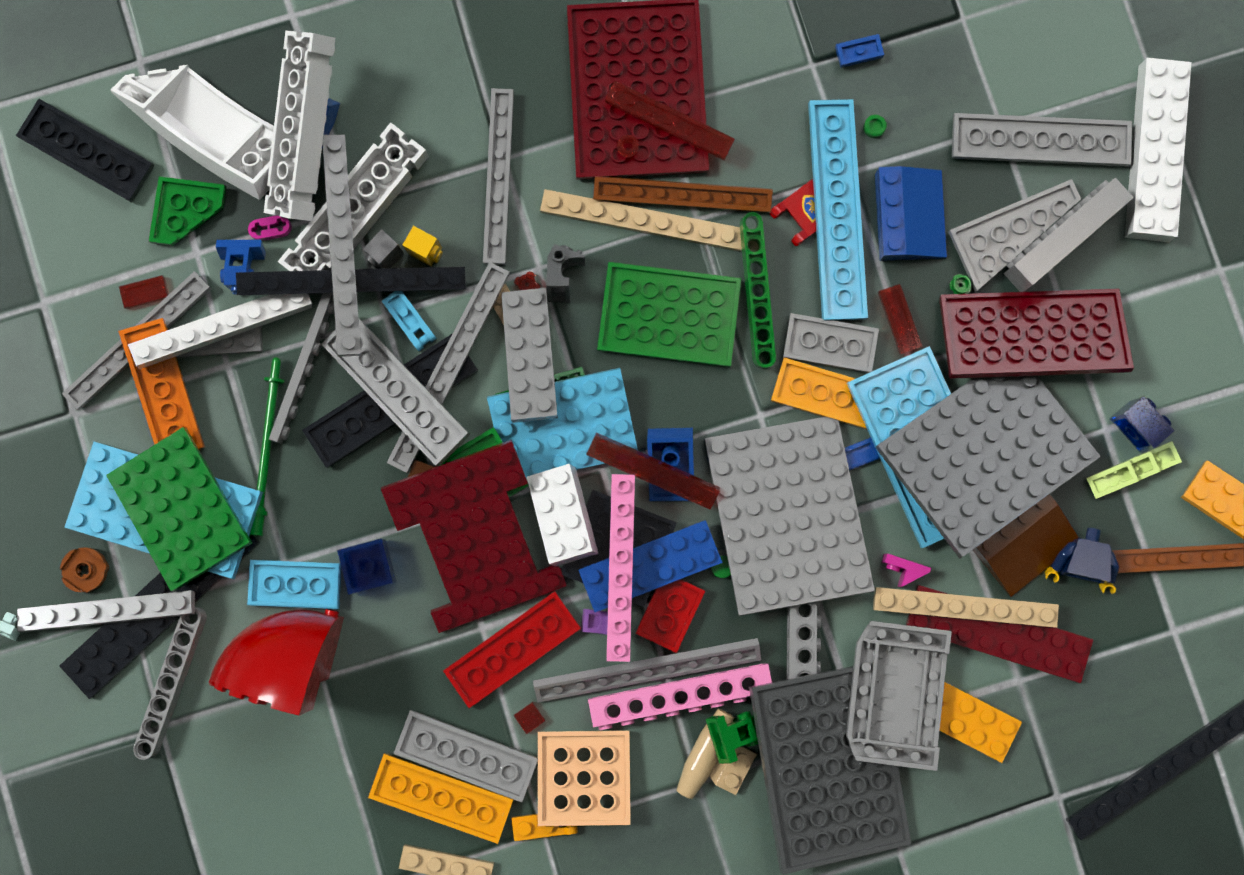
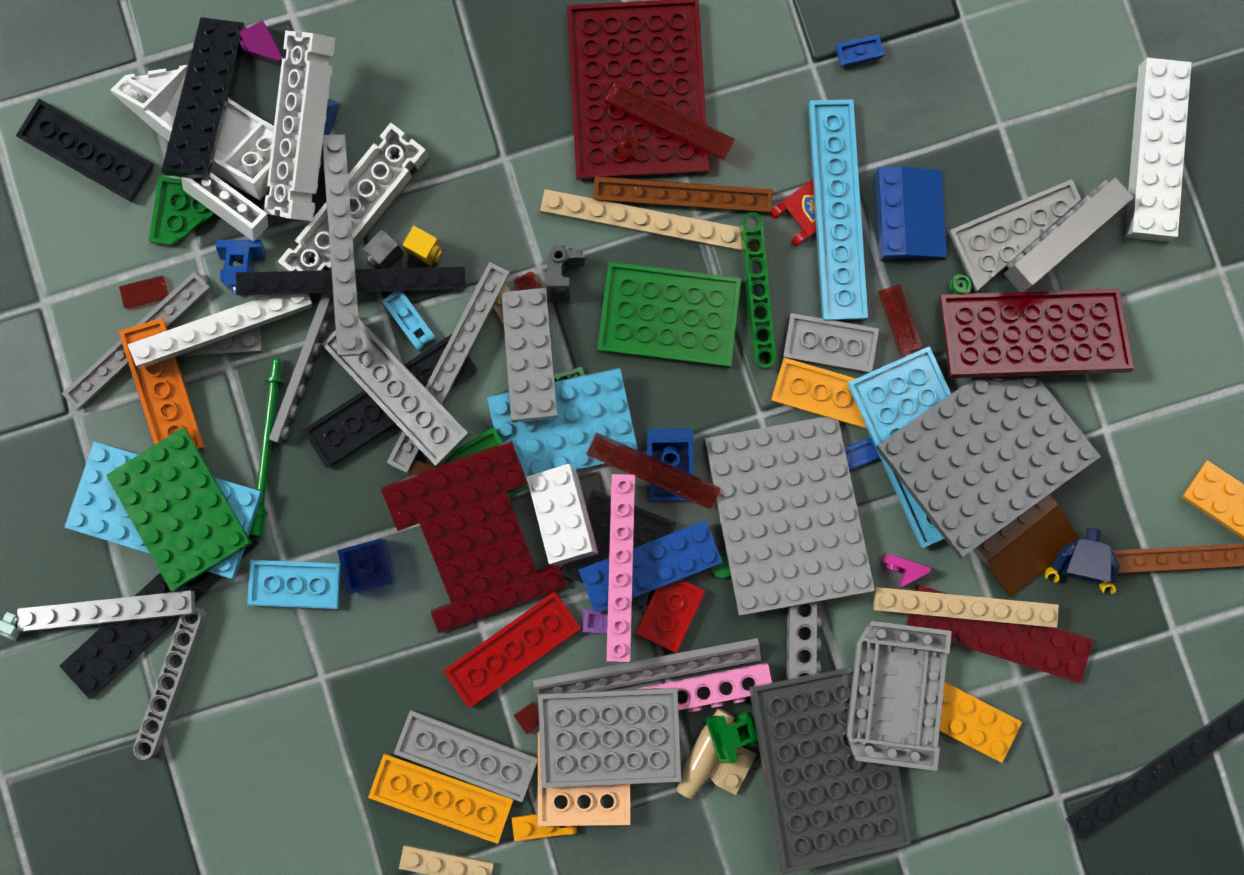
(71, 572): dark orange plate -> none
(203, 99): none -> black plate
(228, 205): none -> white brick
(260, 44): none -> magenta slope
(270, 233): dark pink beam -> none
(280, 659): red brick -> none
(498, 176): light grey plate -> none
(609, 737): none -> light grey plate
(875, 126): green tile -> none
(1041, 139): light grey plate -> none
(1134, 469): yellowish green slope -> none
(1142, 424): clear blue brick -> none

